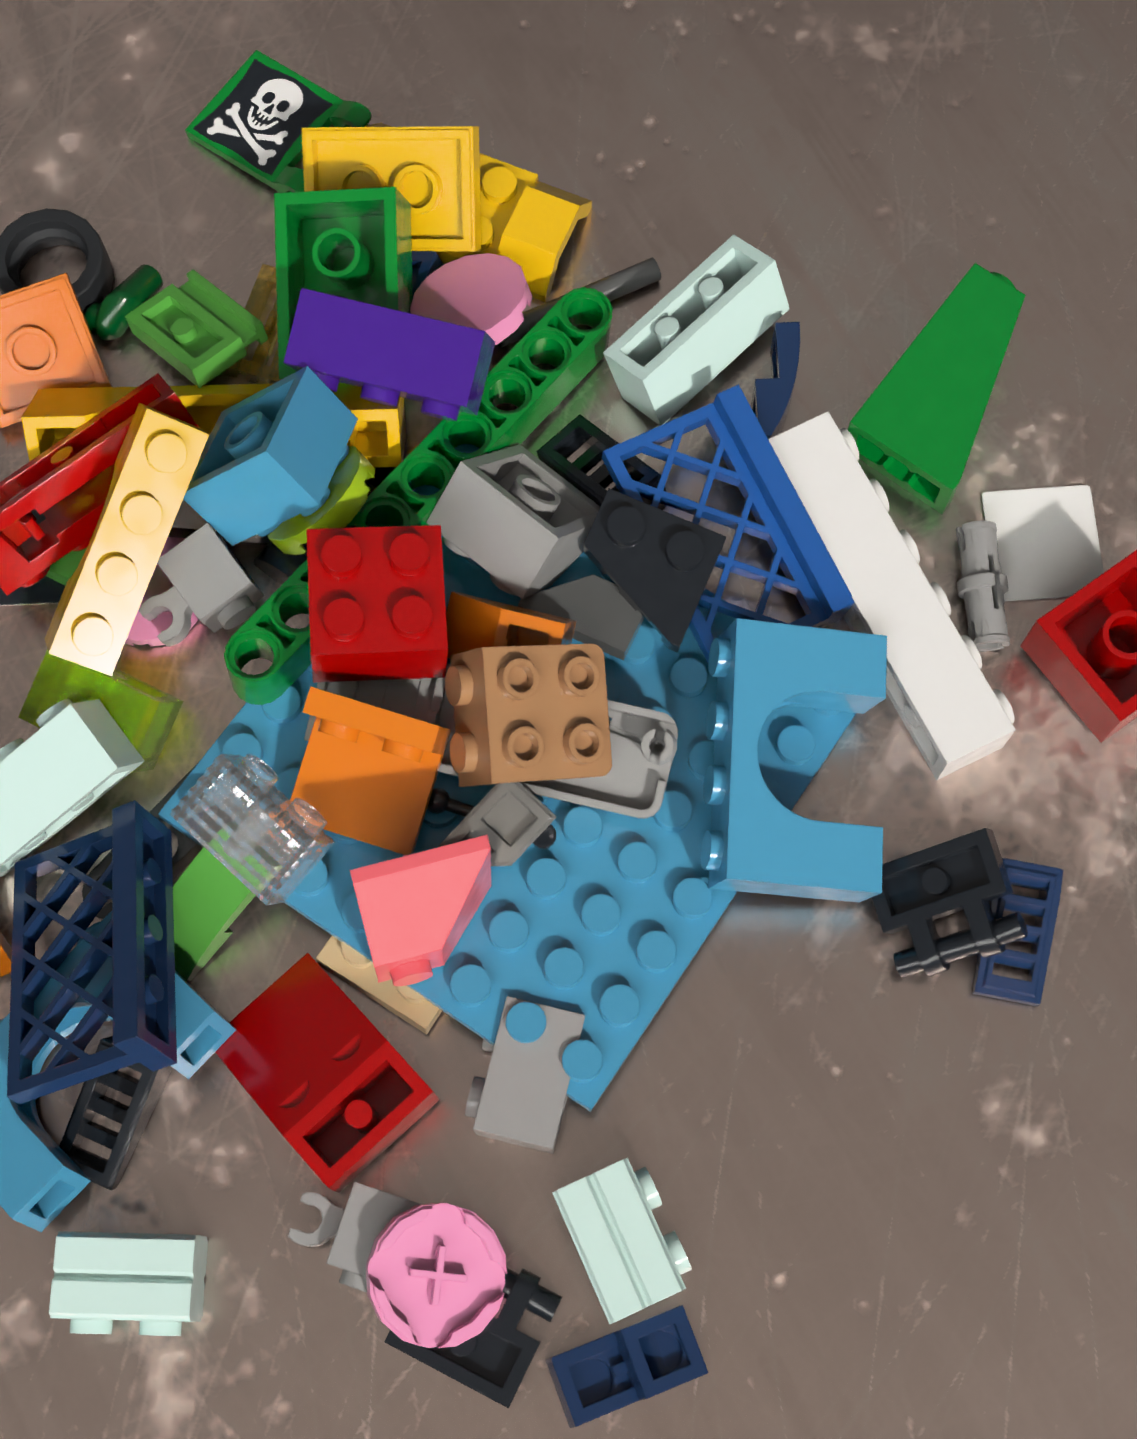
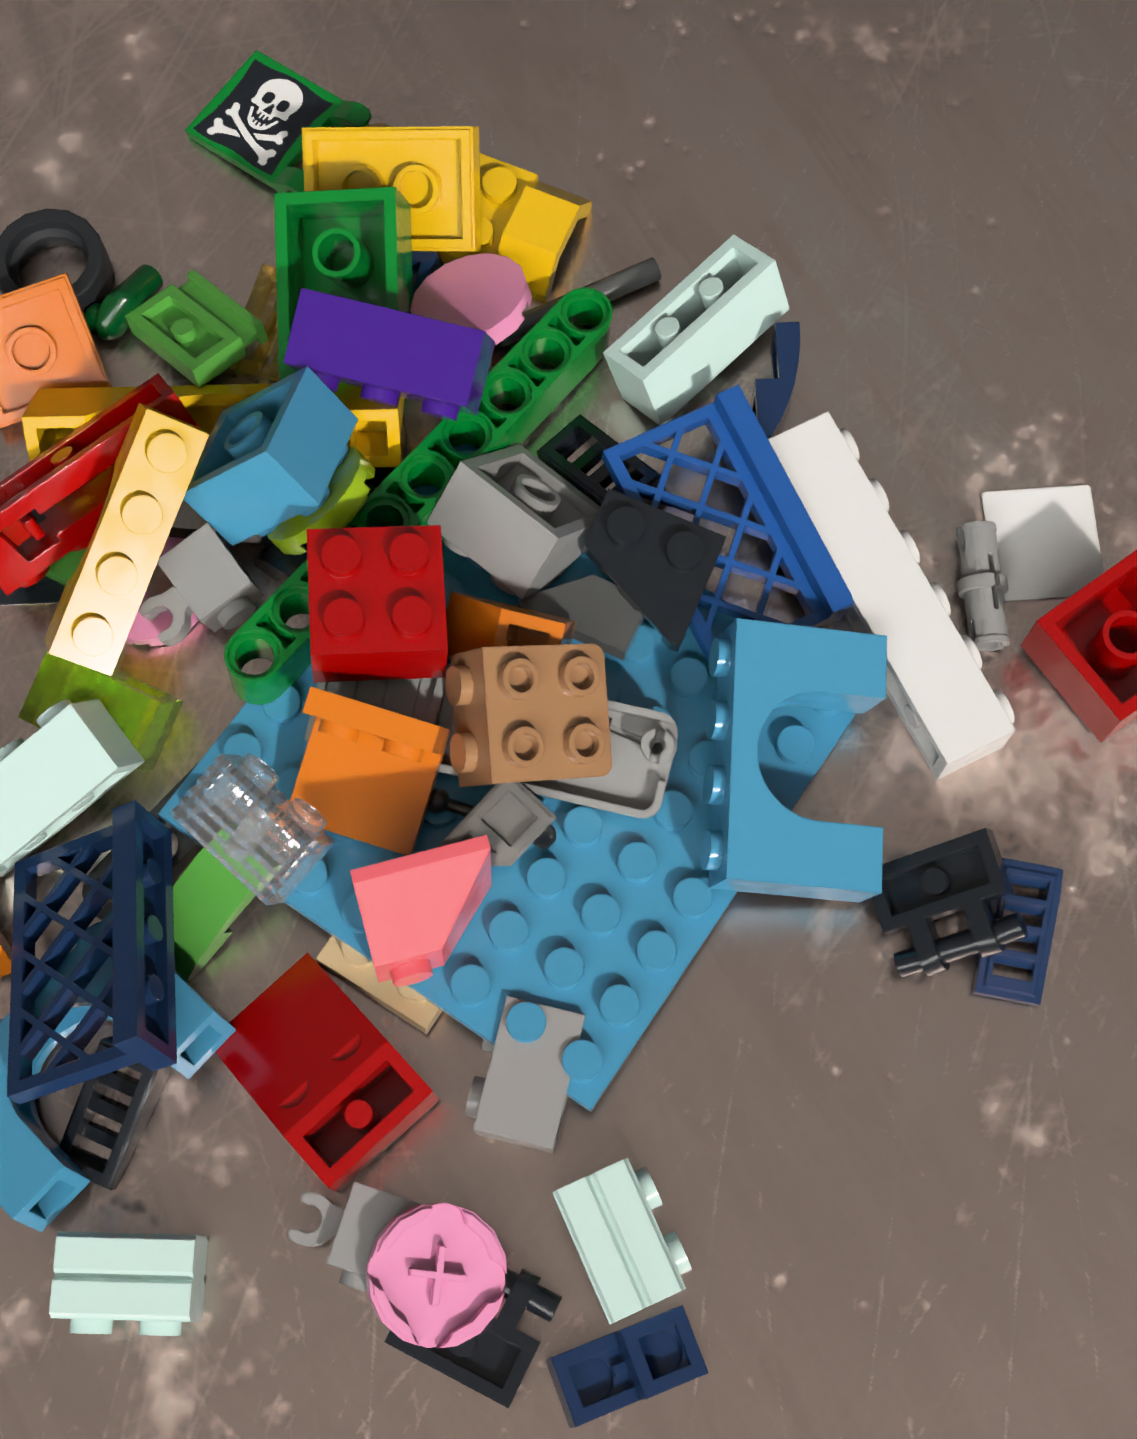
(933, 399): green slope -> none

